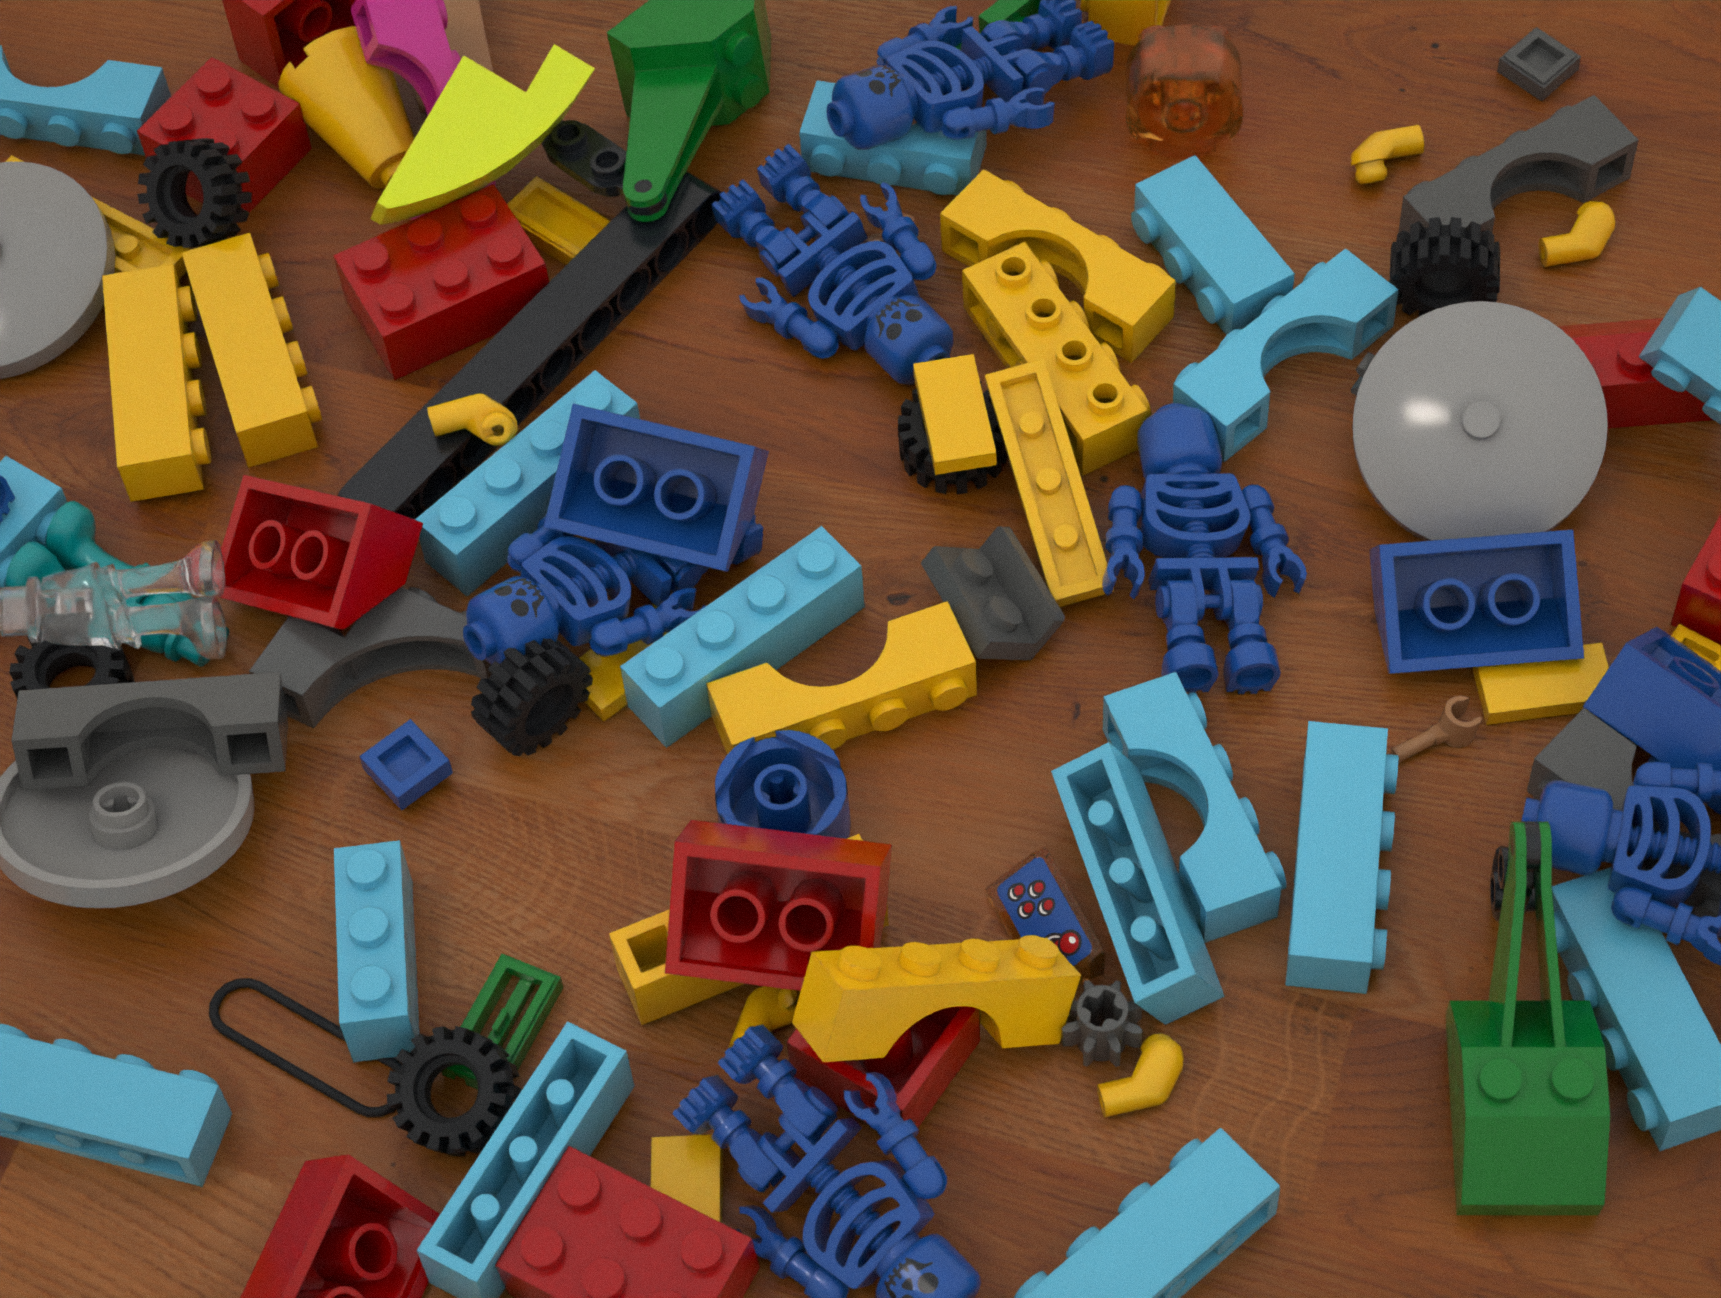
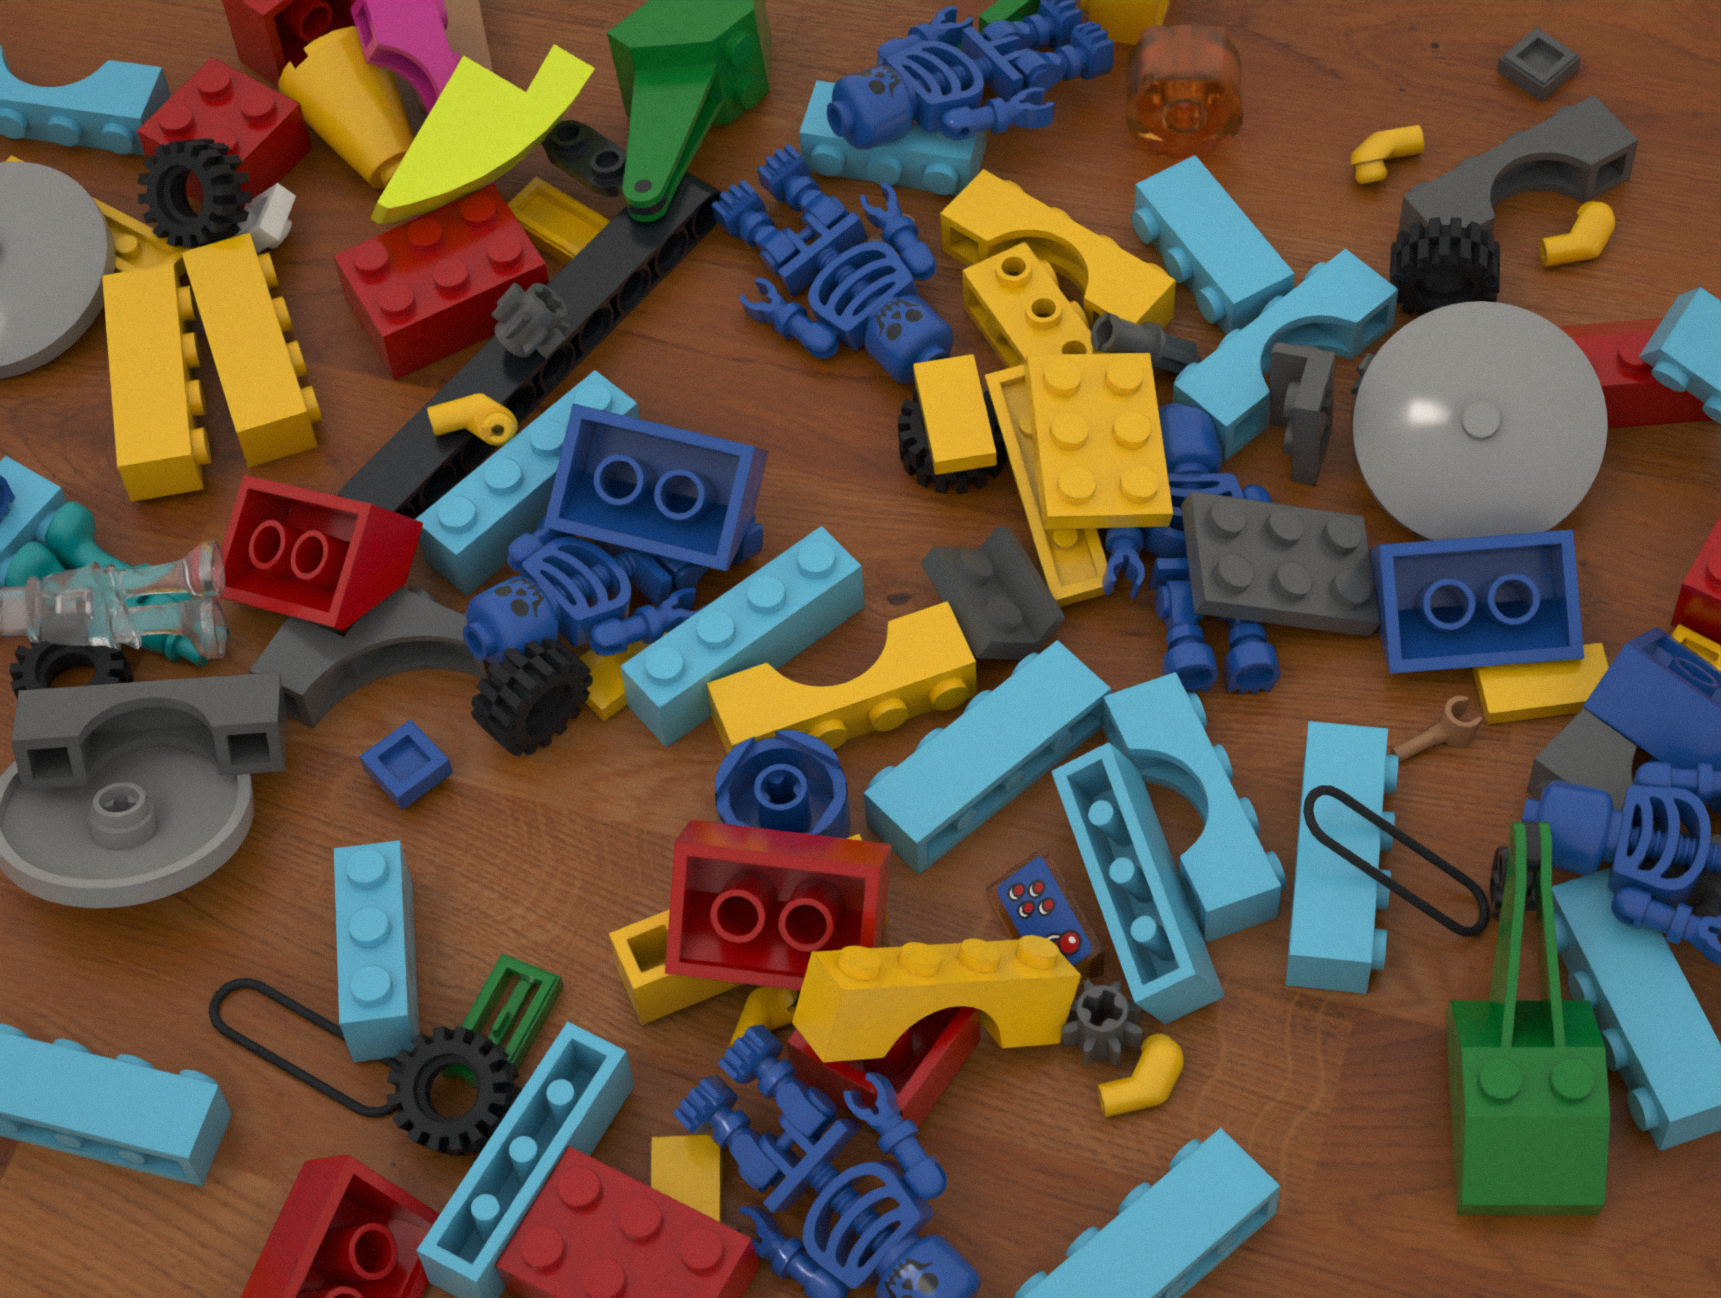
(268, 218): none -> white plate
(530, 320): none -> dark grey gear
(985, 756): none -> medium azure brick
(1097, 441): none -> yellow plate
(1123, 336): none -> dark grey axle
(1279, 564): none -> dark grey plate
(1303, 405): none -> dark grey bracket
(1373, 872): none -> black piece

